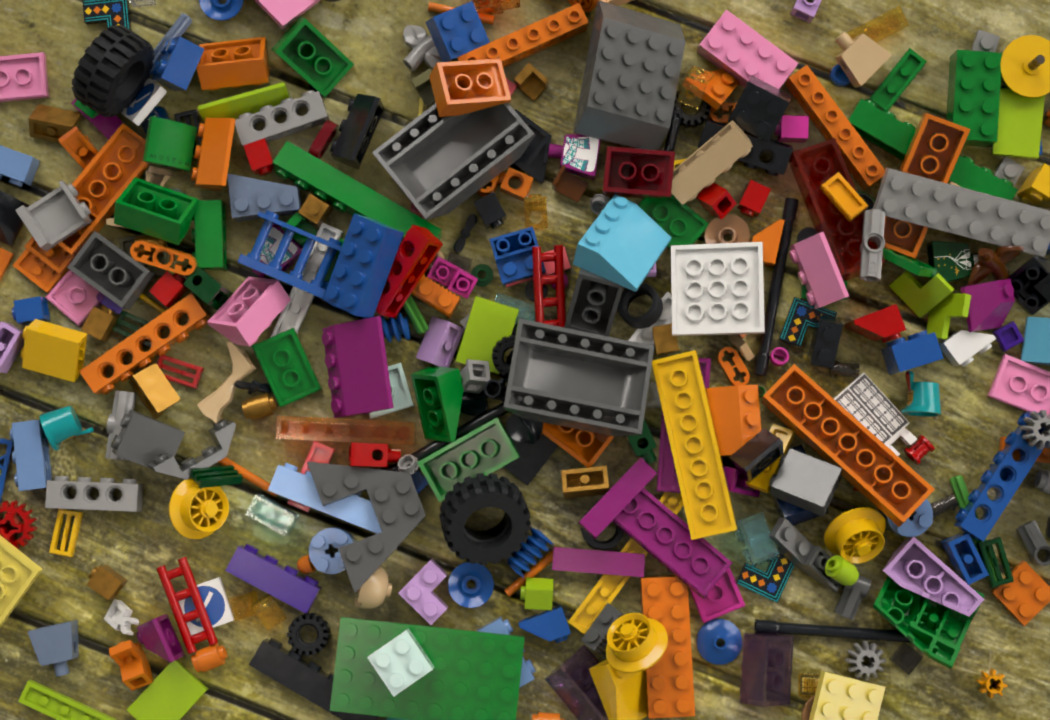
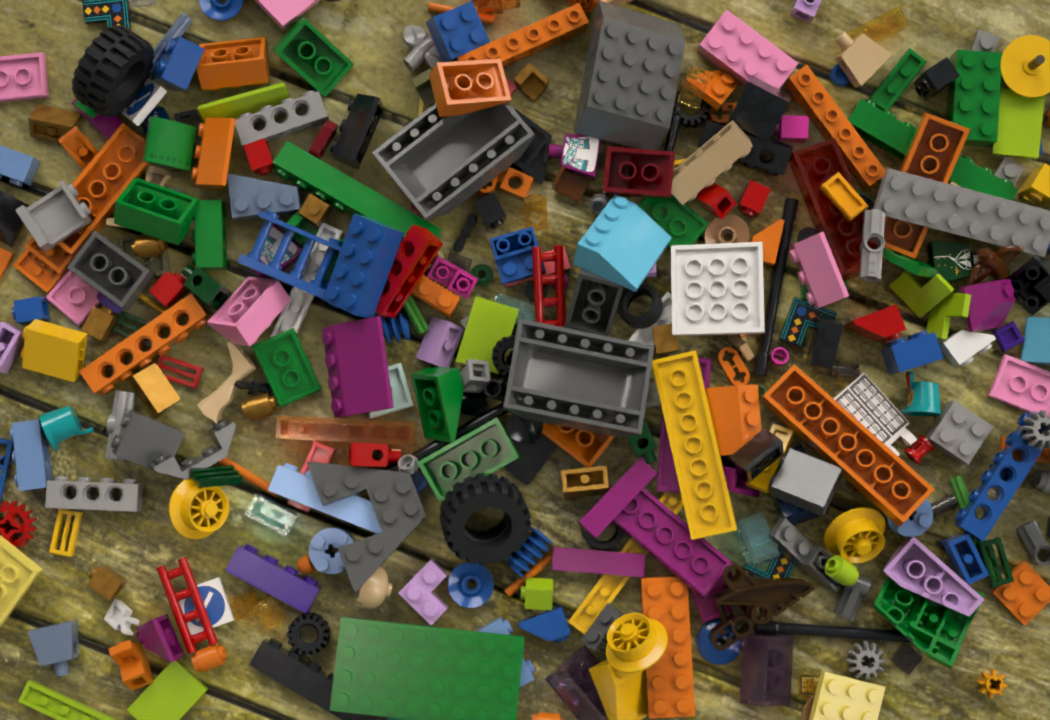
(148, 246): orange beam -> none
(401, 662): light aqua brick -> none
(744, 589): none -> dark brown piece
(936, 79): none -> black brick
(958, 432): none -> light grey brick

